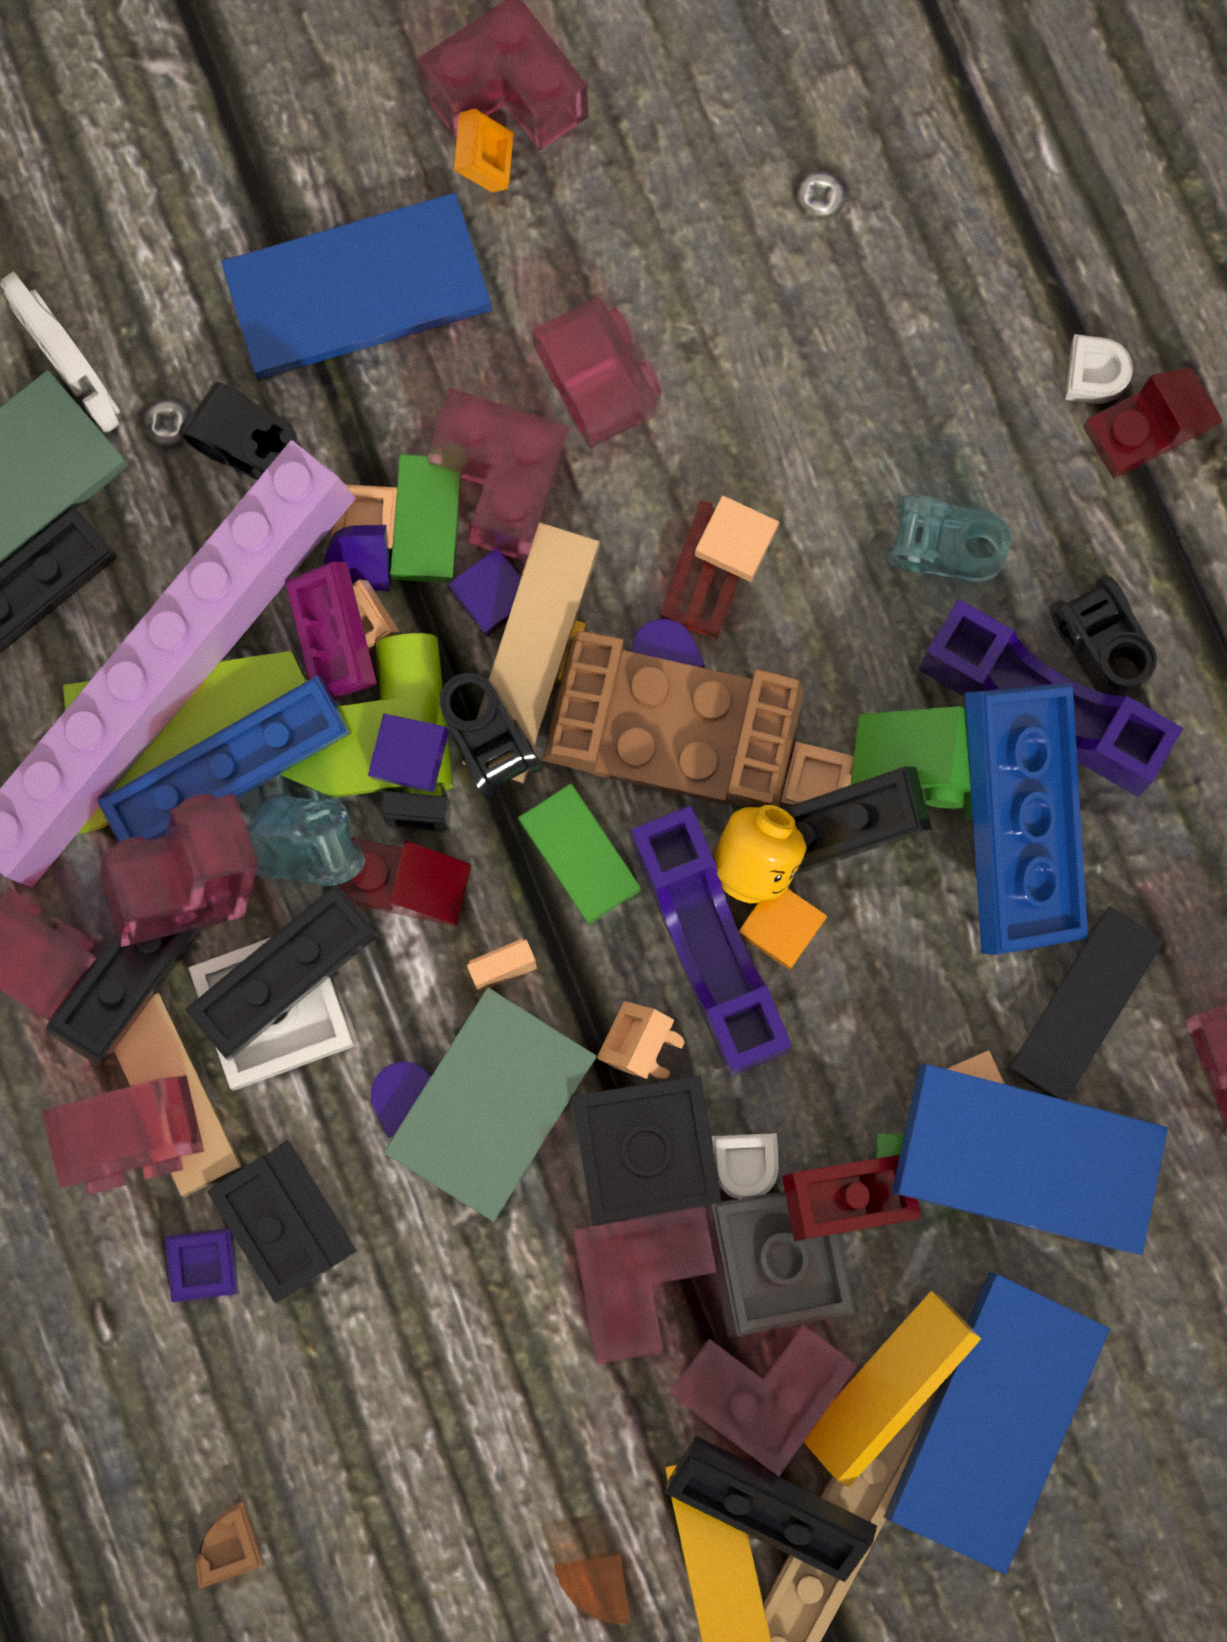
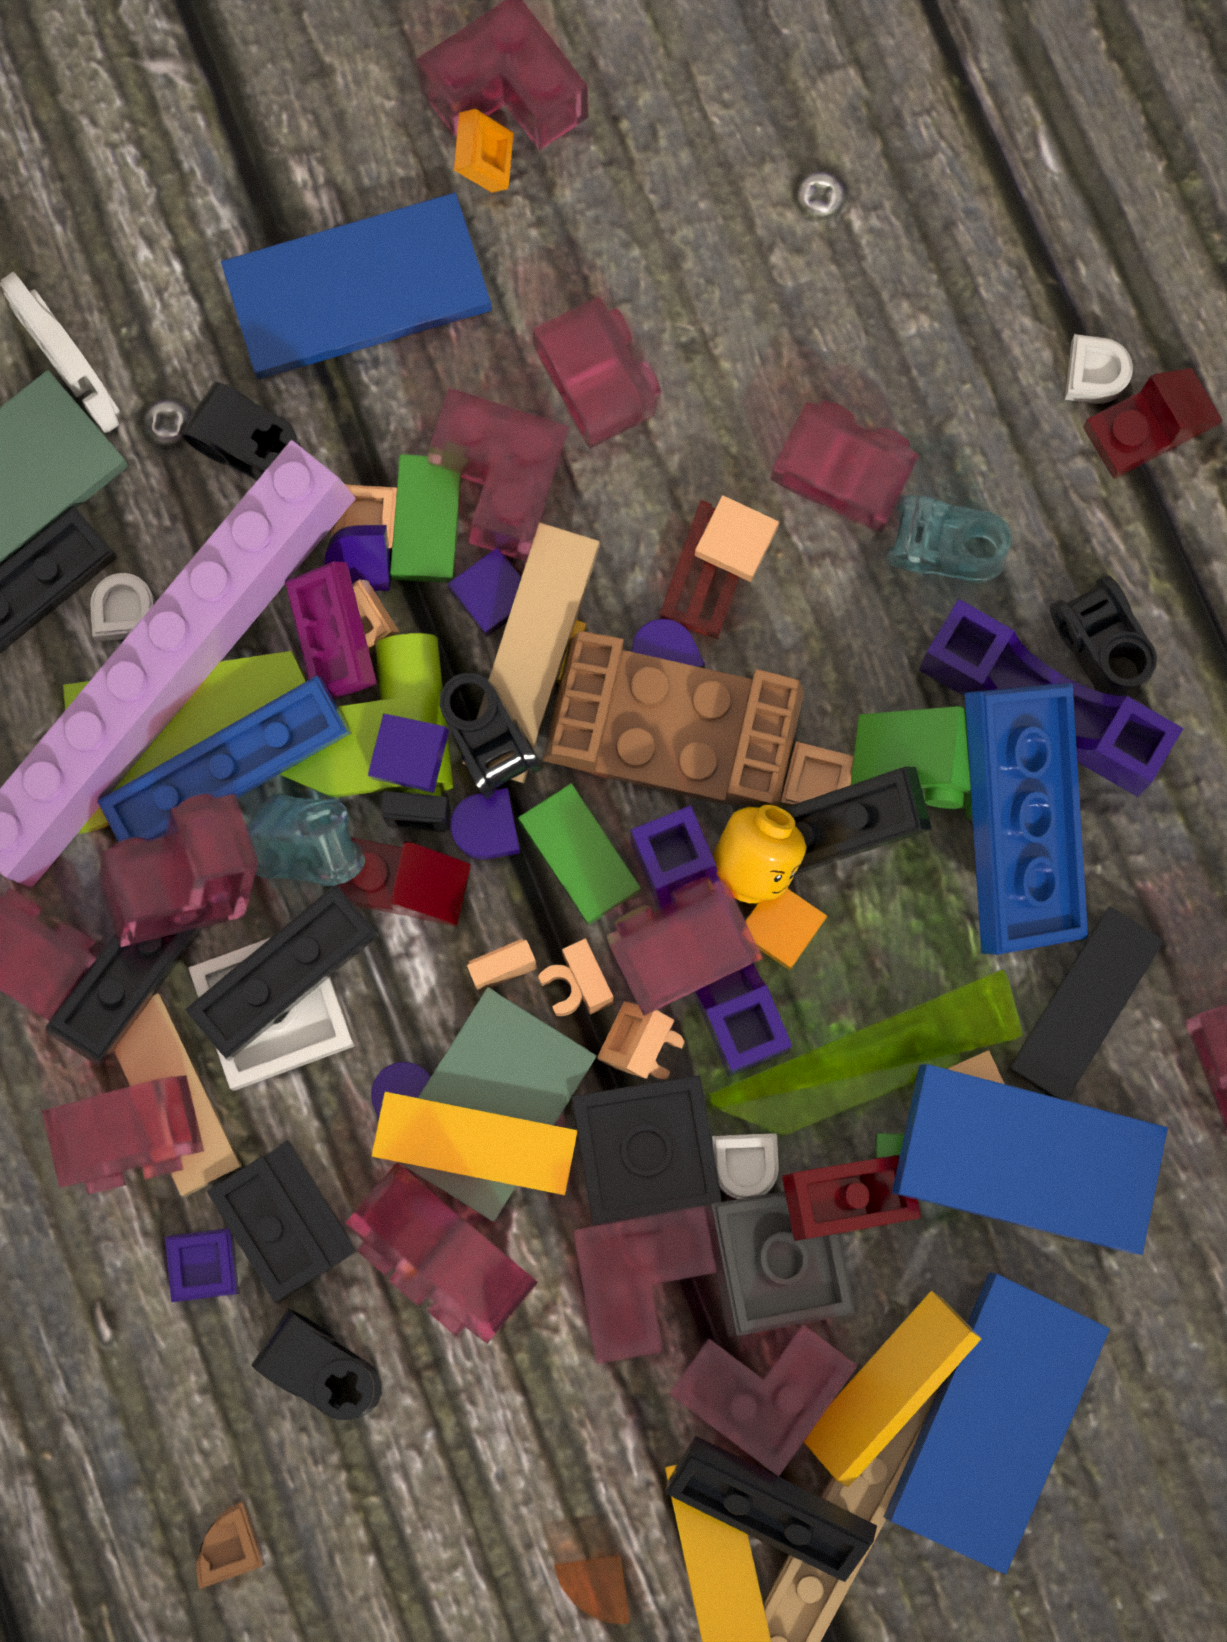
(119, 606): none -> white tile
(307, 1364): none -> black piece
(438, 1256): none -> clear pink brick
(474, 1143): none -> yellow tile
(485, 827): none -> dark purple tile
(583, 977): none -> light nougat tile
(682, 944): none -> clear pink brick
(844, 464): none -> clear pink brick
(874, 1058): none -> clear neon green wedge

